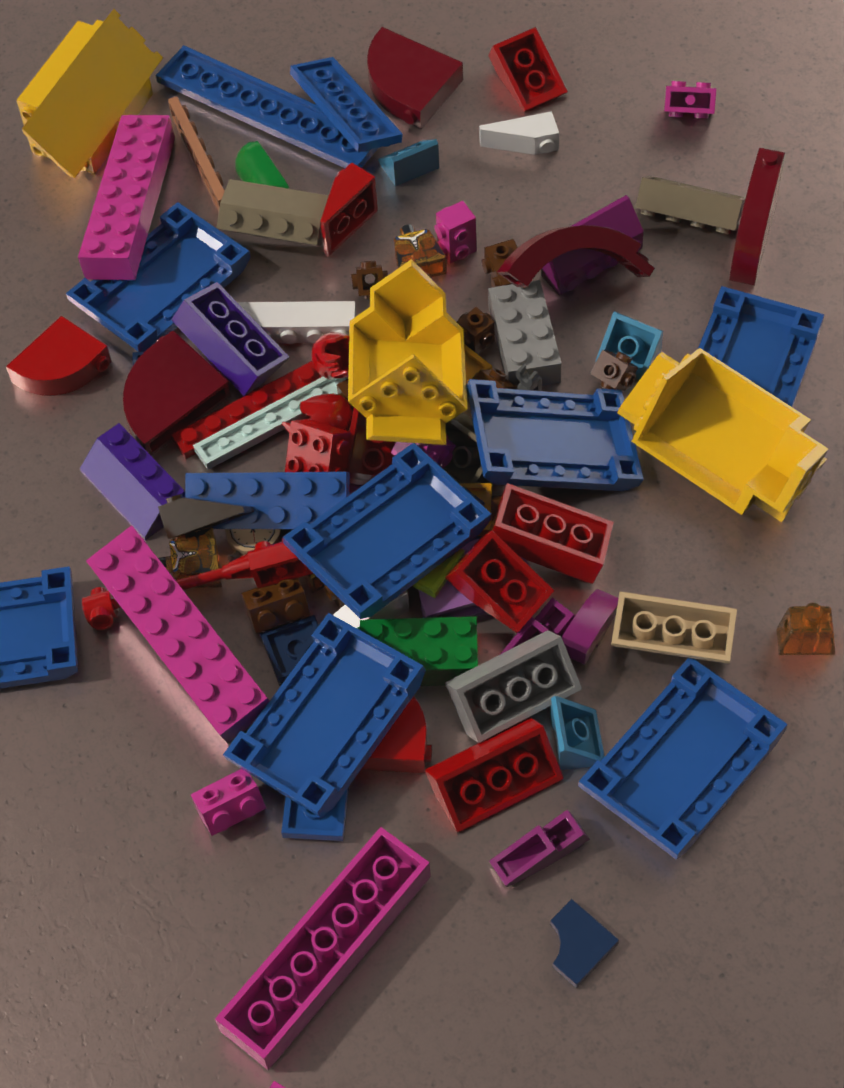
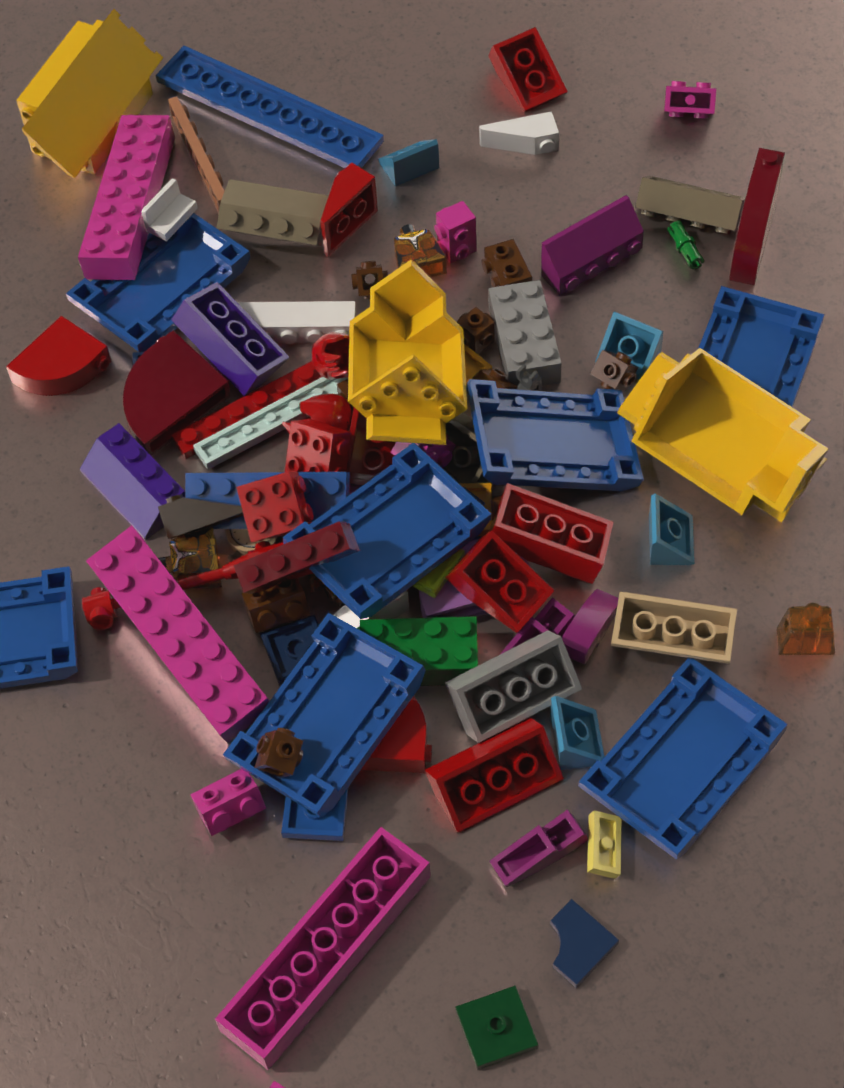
(167, 211): none -> white panel
(256, 166): green brick -> none
(274, 505): none -> red brick
(279, 752): none -> reddish brown brick
(295, 556): none -> dark red arch
(346, 104): blue plate -> none
(410, 77): dark red brick -> none
(496, 1027): none -> dark green plate
(538, 251): dark red arch -> none
(604, 844): none -> light yellow plate
(670, 533): none -> dark azure slope
(685, 245): none -> green pin

